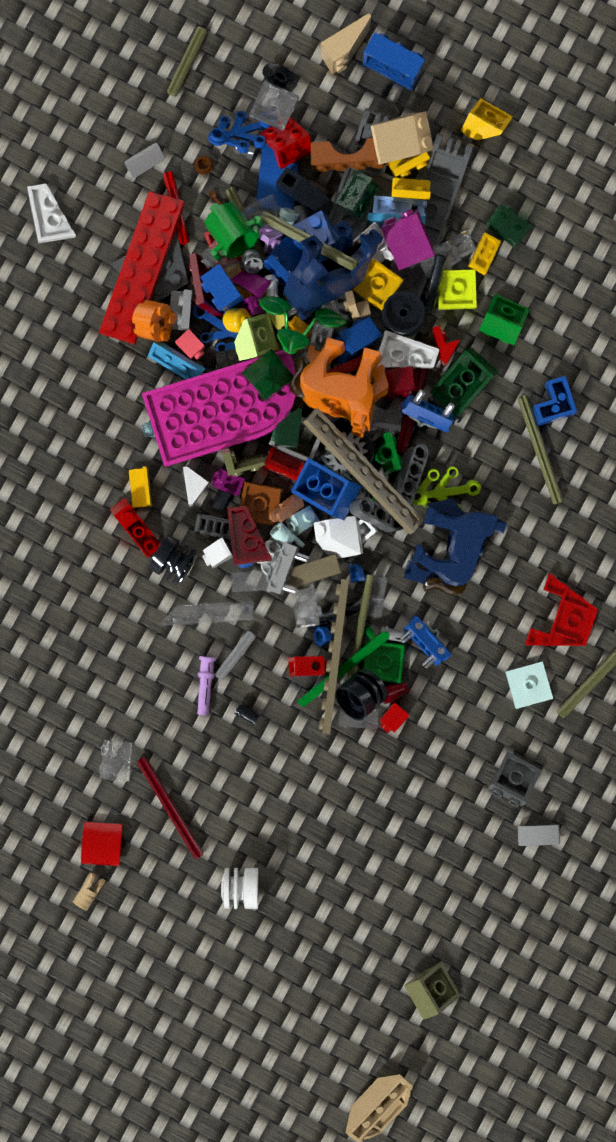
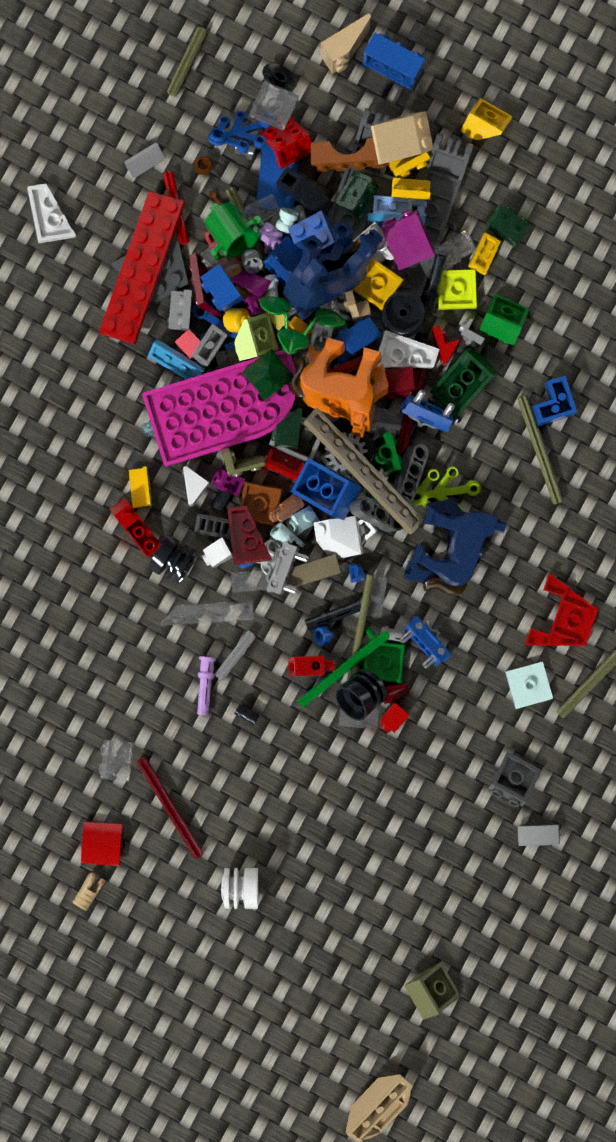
(153, 320): orange brick -> none
(209, 345): none -> light grey slope
(300, 235): olive axle -> none
(305, 607): clear bracket -> none
(332, 665): dark tan plate -> none
(471, 338): none -> light grey bracket

